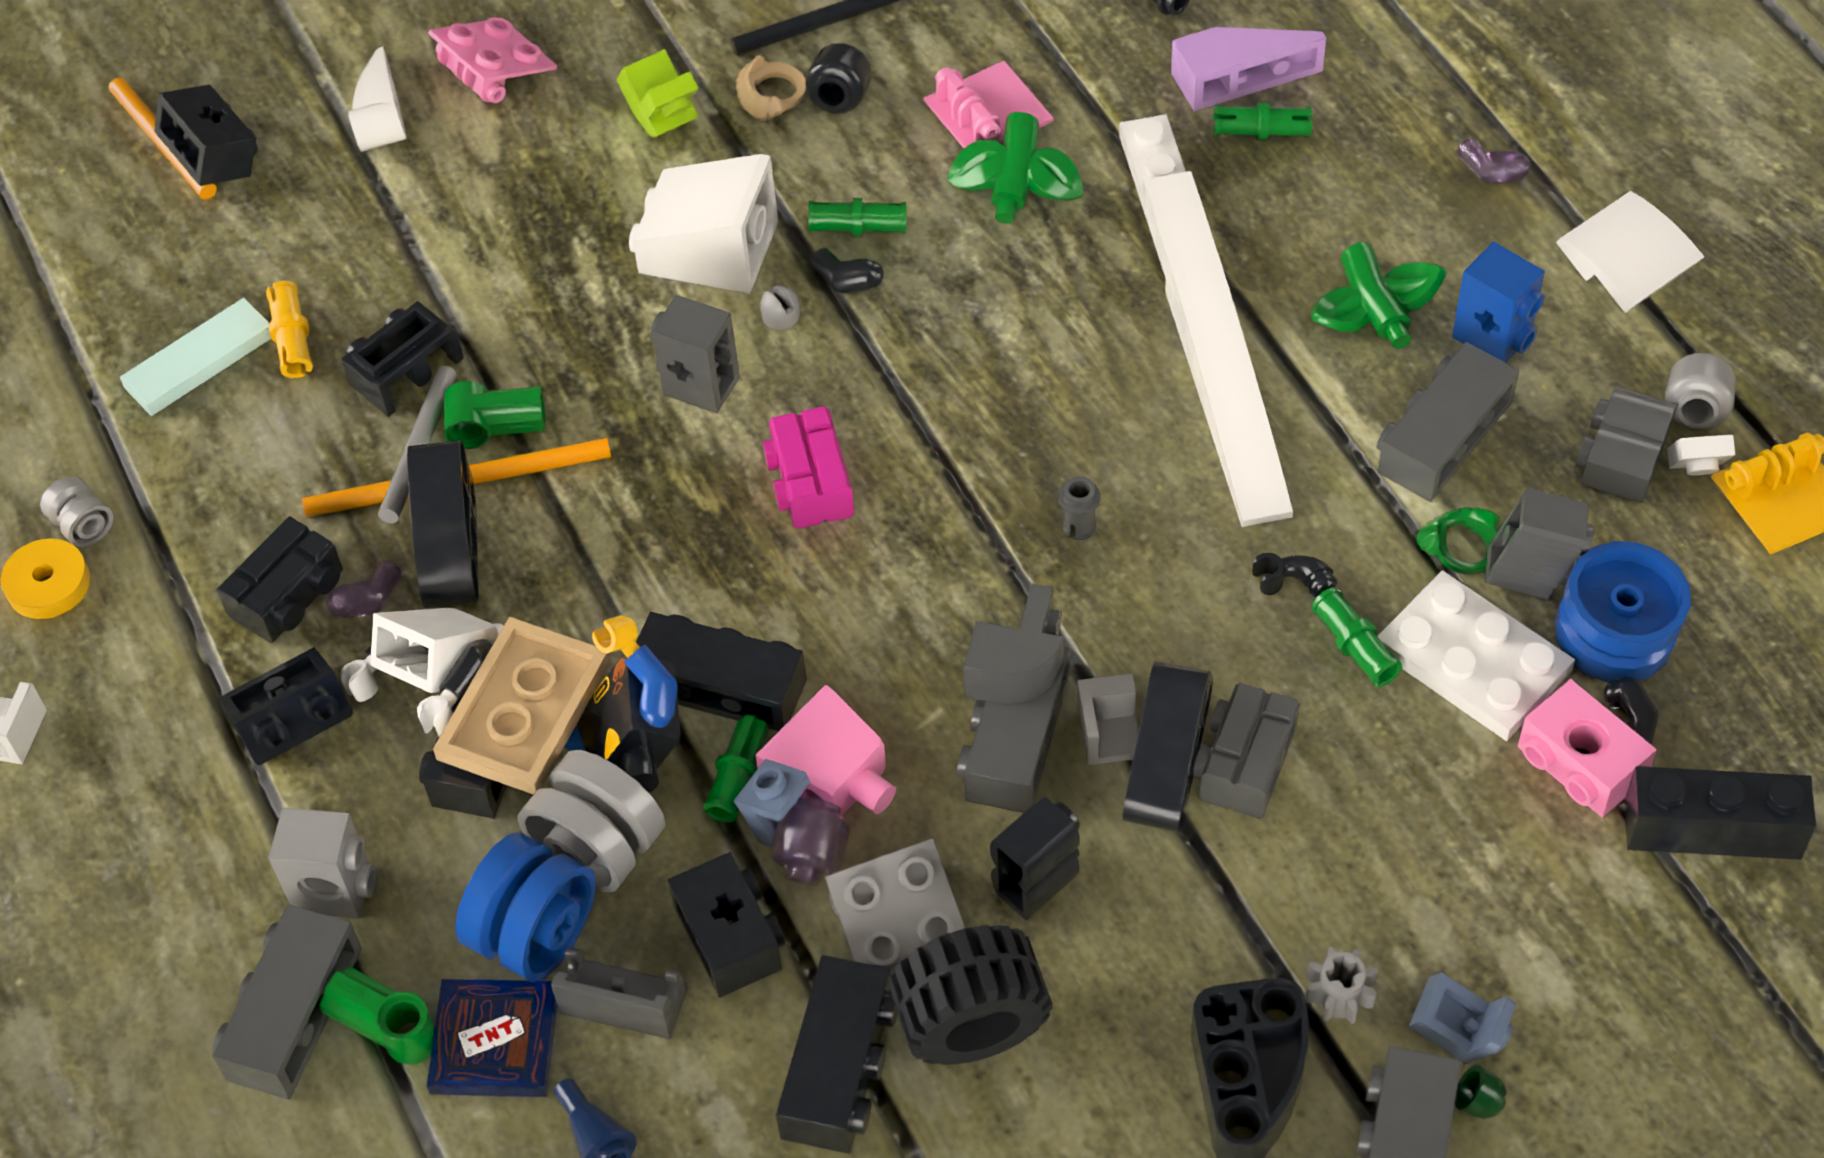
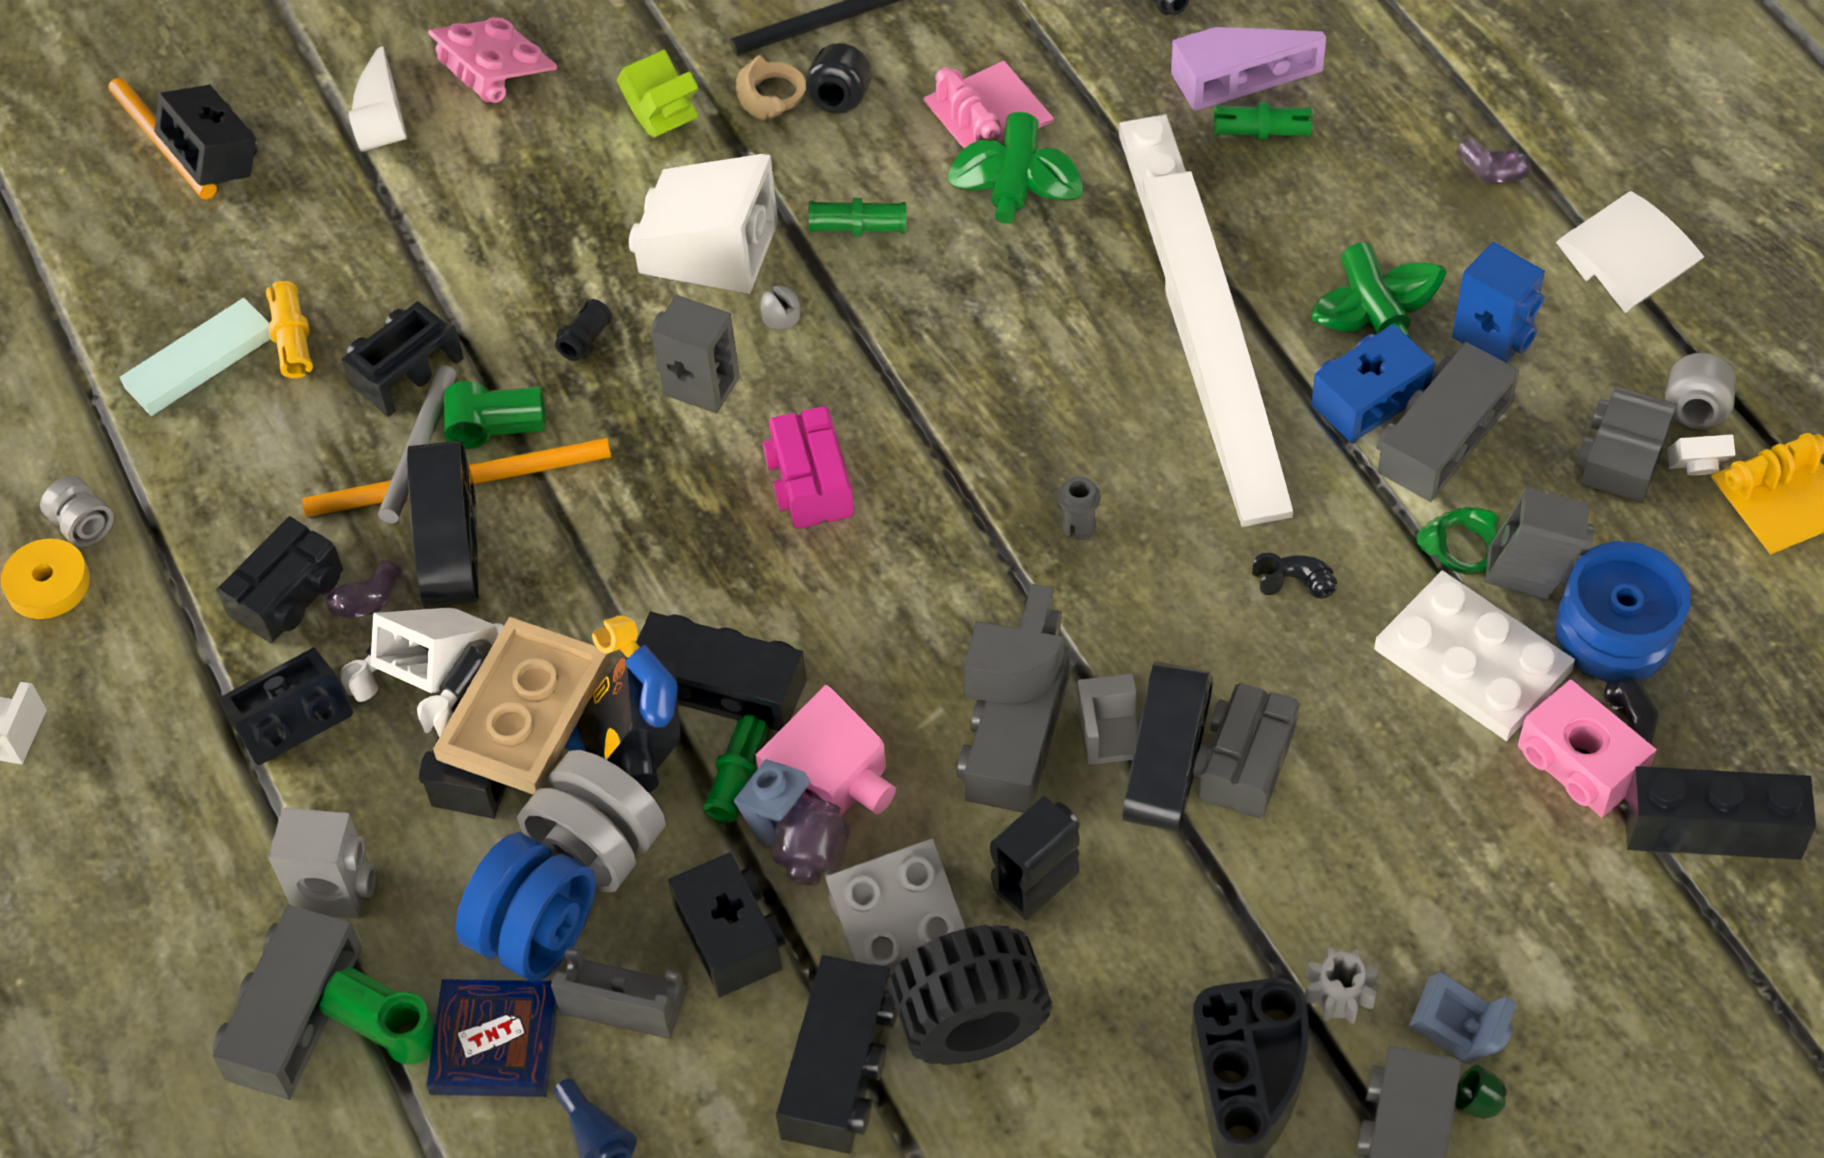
(576, 339): none -> black pin
(848, 275): black arm -> none
(1356, 637): green pin -> none
(1371, 382): none -> blue brick

